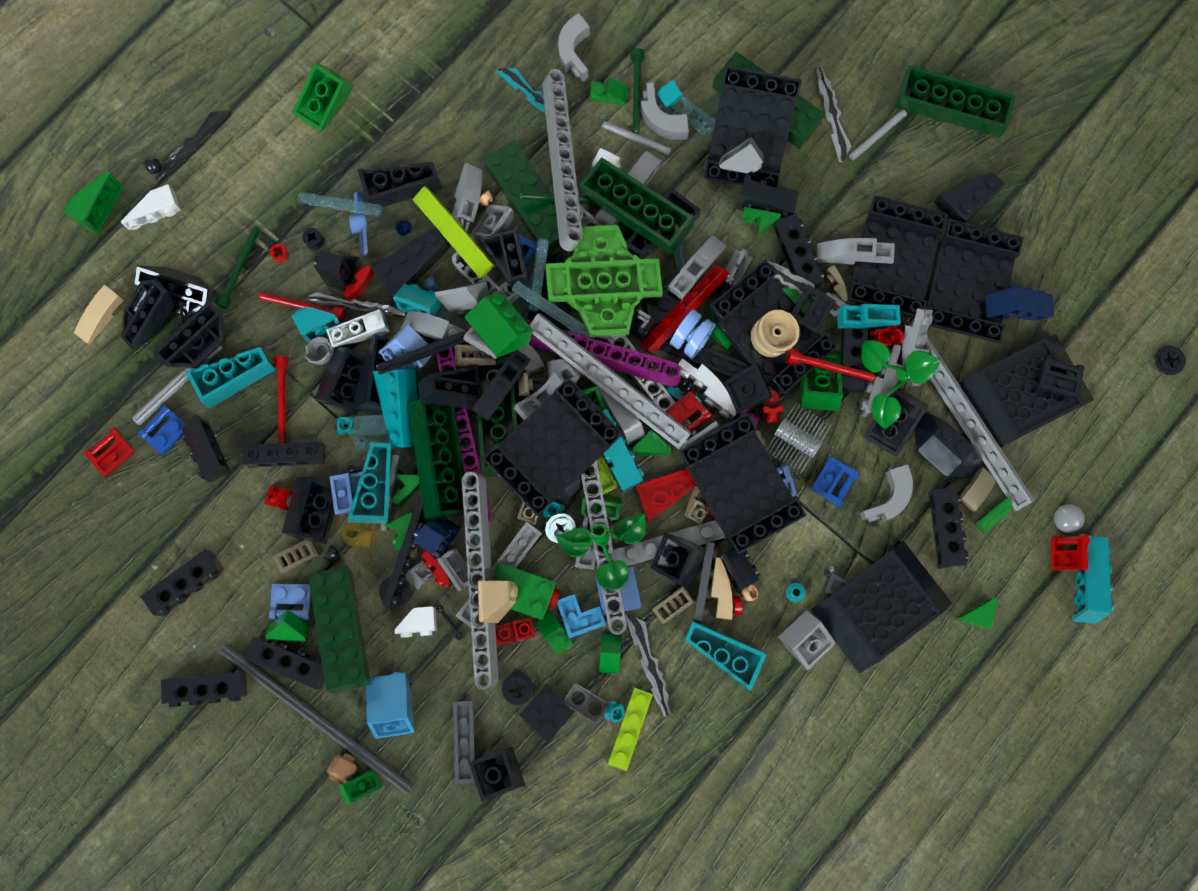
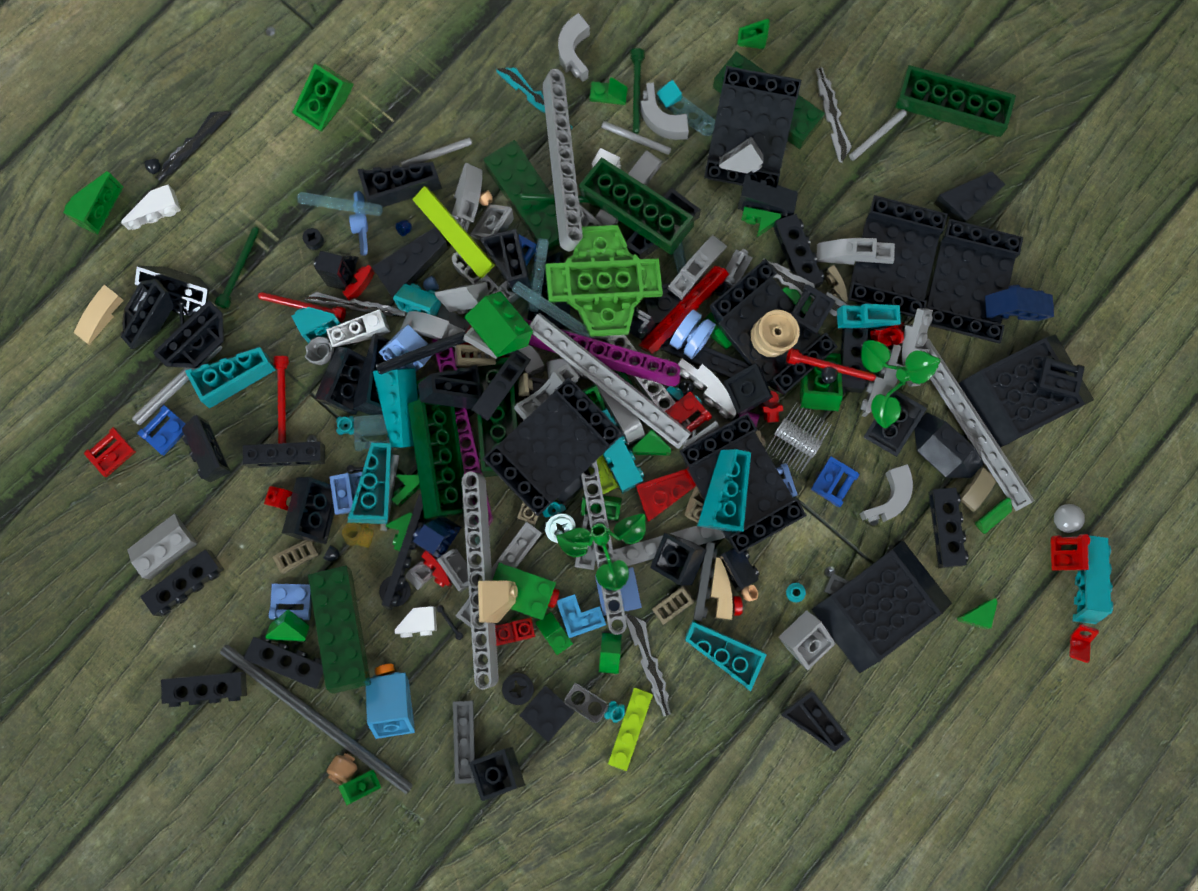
(161, 547): none -> light grey slope
(279, 259): red bush -> none
(384, 670): none -> orange tile
(438, 152): none -> light grey bar
(727, 492): none -> teal wedge
(754, 35): none -> green slope
(815, 718): none -> black wedge
(829, 375): none -> black hinge
(1081, 644): none -> red bracket
(1172, 353): black gear -> none

